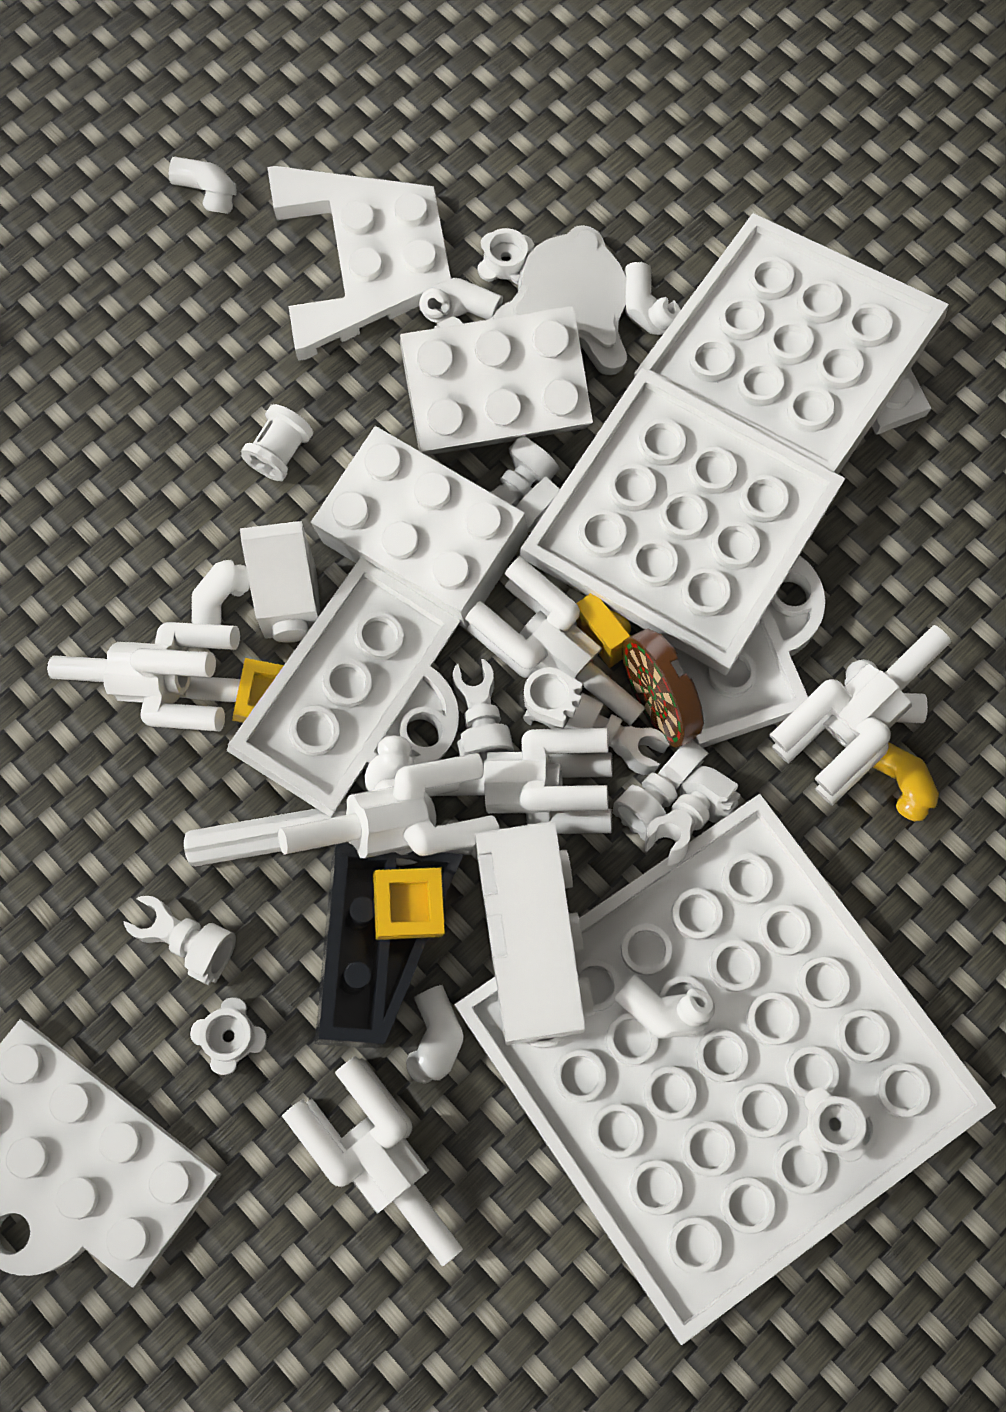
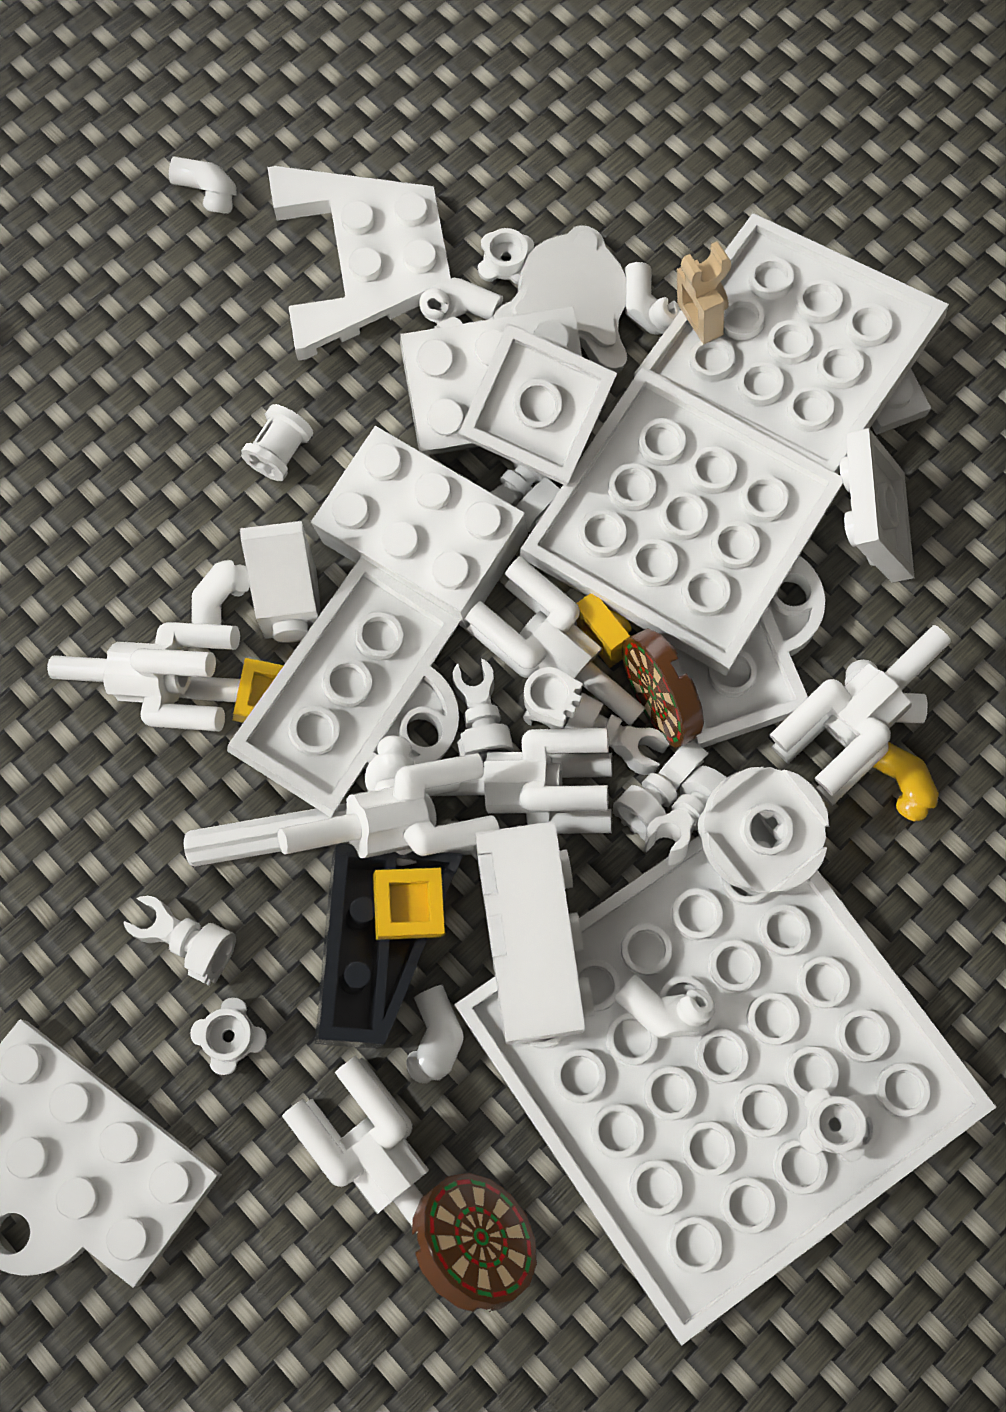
(474, 1243): none -> reddish brown tile
(537, 404): none -> white plate
(702, 294): none -> tan plate
(799, 834): none -> white plate
(878, 504): none -> white plate

